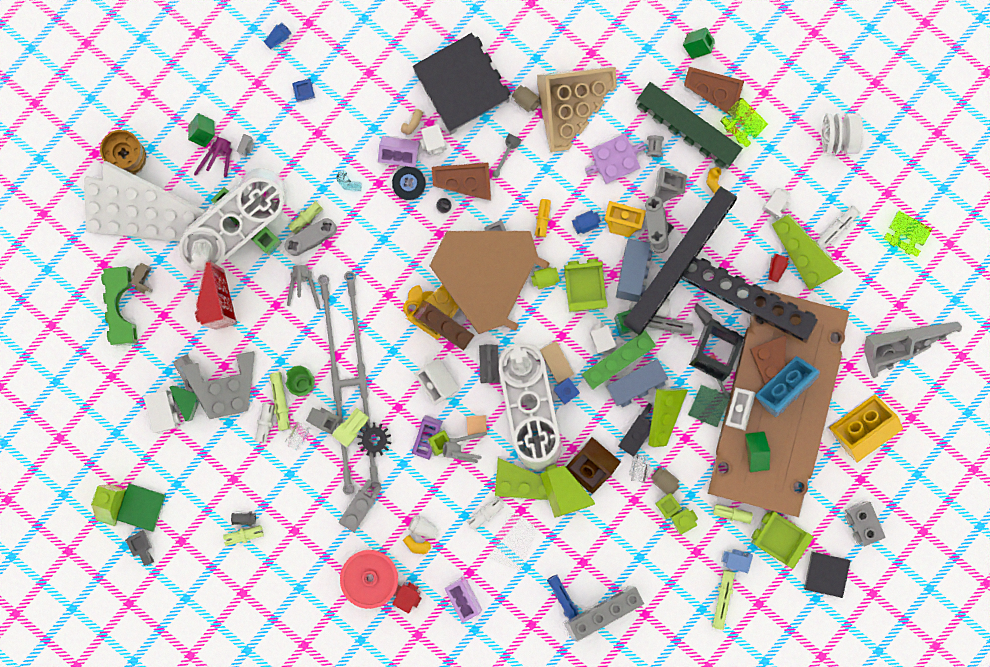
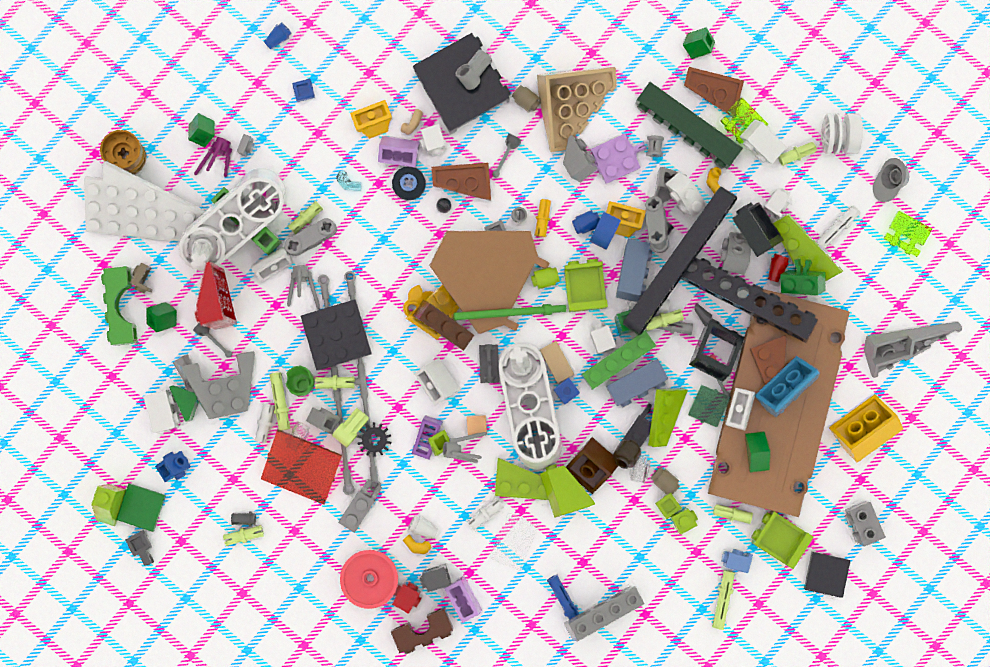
(161, 317): none -> green panel
(173, 466): none -> blue brick
(204, 331): none -> hinge
(272, 264): none -> white brick
(301, 466): none -> clear red piece
(334, 382): none -> yellowish green pin
(336, 335): none -> black plate
(372, 119): none -> yellow slope
(407, 639): none -> reddish brown arch
(435, 578): none -> dark grey brick
(470, 72): none -> light grey piece
(522, 214): none -> light grey hinge
(545, 309): none -> bright green bar
(577, 160): none -> light grey slope
(605, 230): none -> blue brick
(627, 454): none -> dark brown head
(664, 320): none -> yellowish green pin
(686, 195): none -> white brick
(735, 253): none -> light grey brick
(757, 228): none -> black window
(763, 142): none -> white brick
(797, 153): none -> yellowish green axle
(802, 280): none -> green brick
(890, 180): none -> light grey piece

